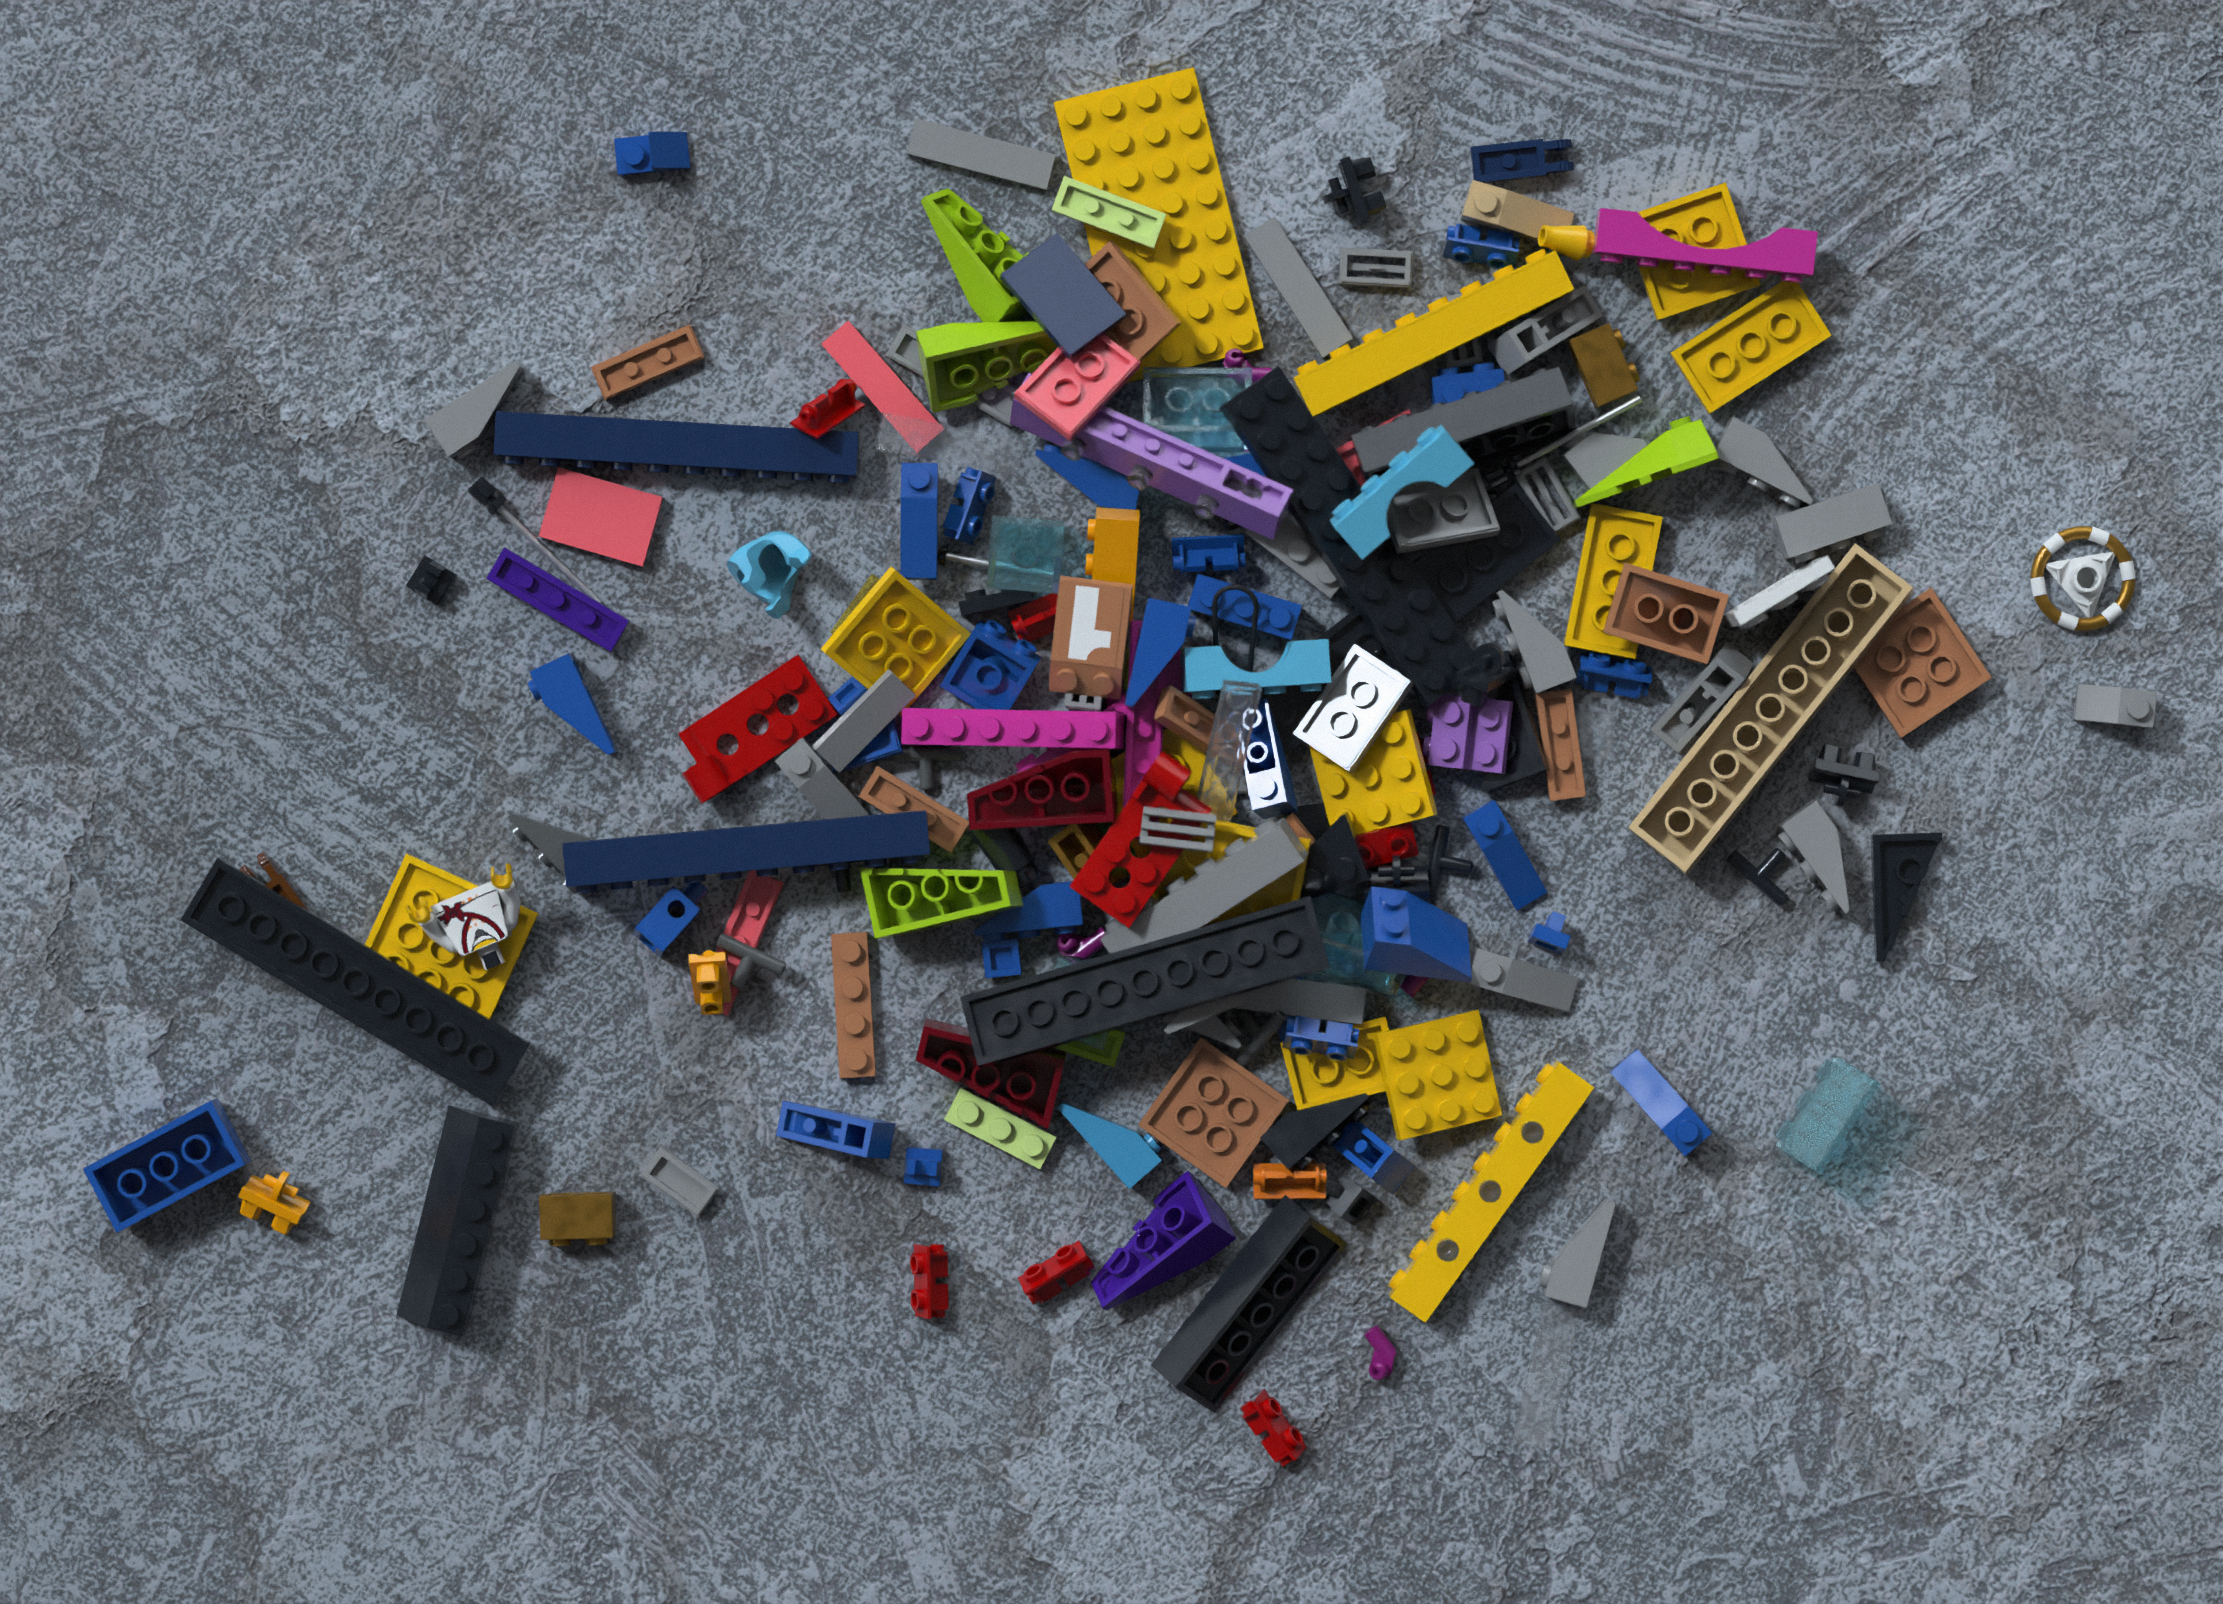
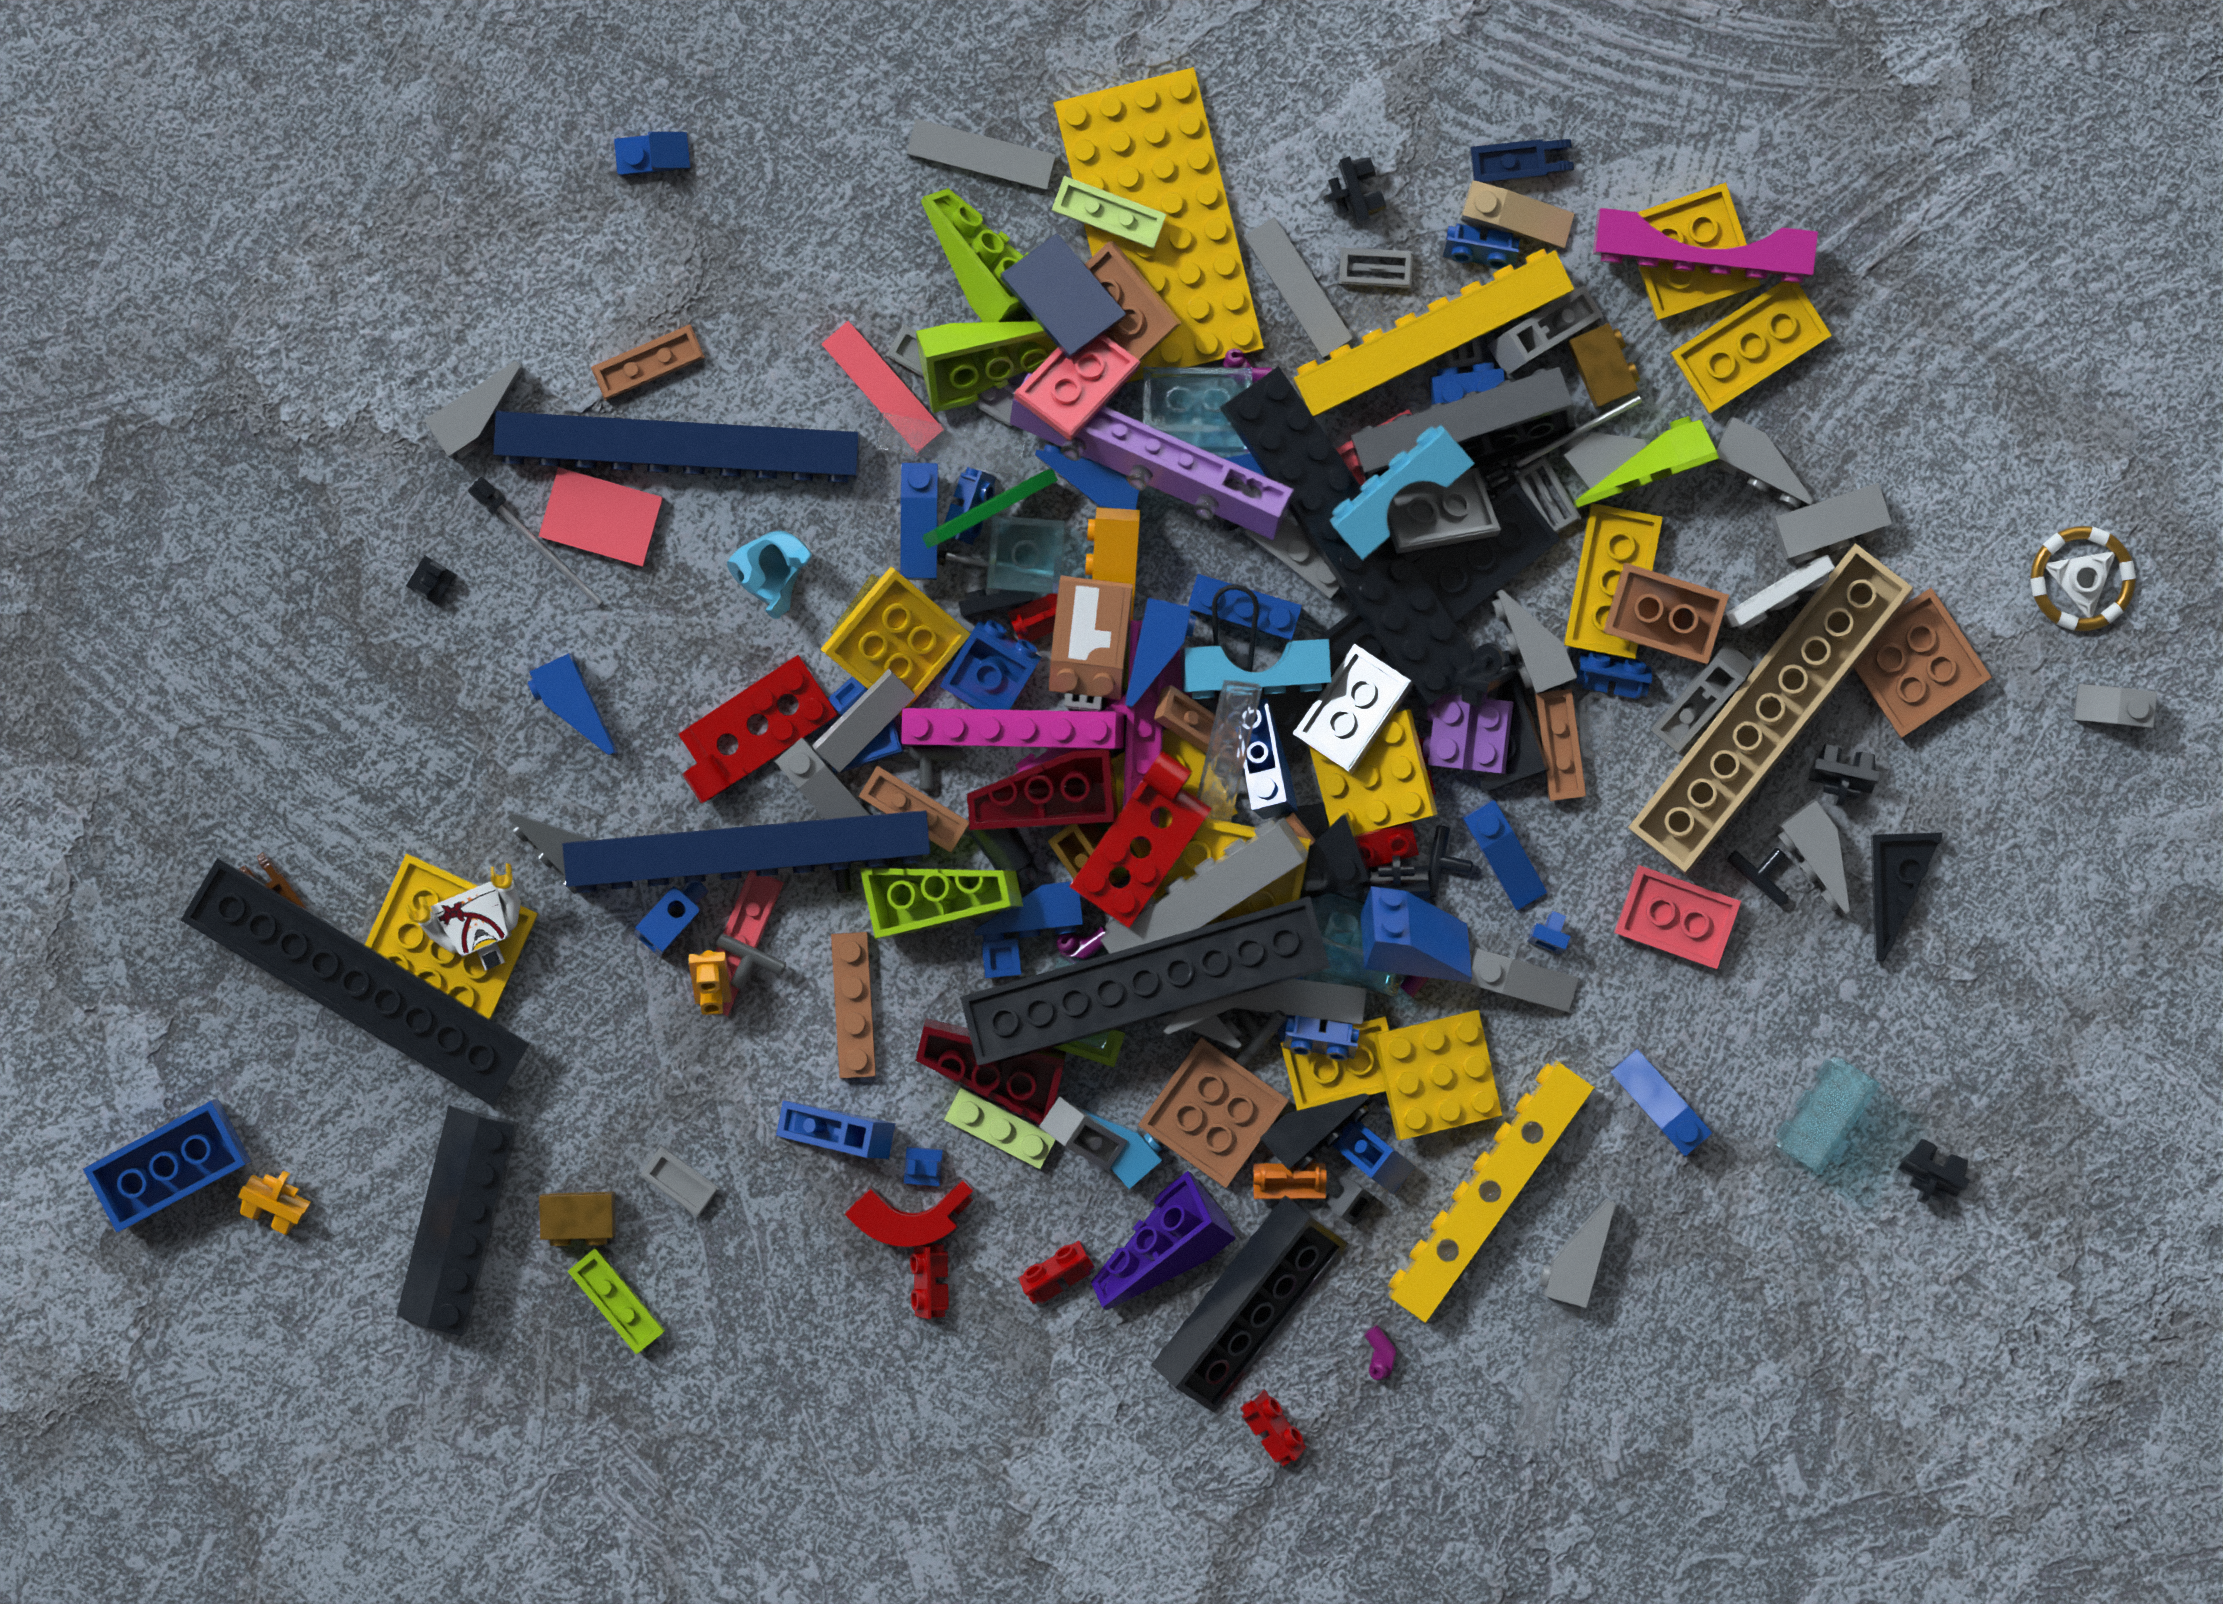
(558, 599): dark purple plate -> none
(616, 1300): none -> lime plate
(828, 411): red hinge -> none
(905, 1229): none -> red arch
(989, 508): none -> green tile
(1083, 1134): none -> light grey slope
(1179, 815): light grey tile -> none
(1221, 551): blue hinge -> none
(1569, 241): yellow cone -> none
(1677, 916): none -> coral plate
(1931, 1177): none -> black hips

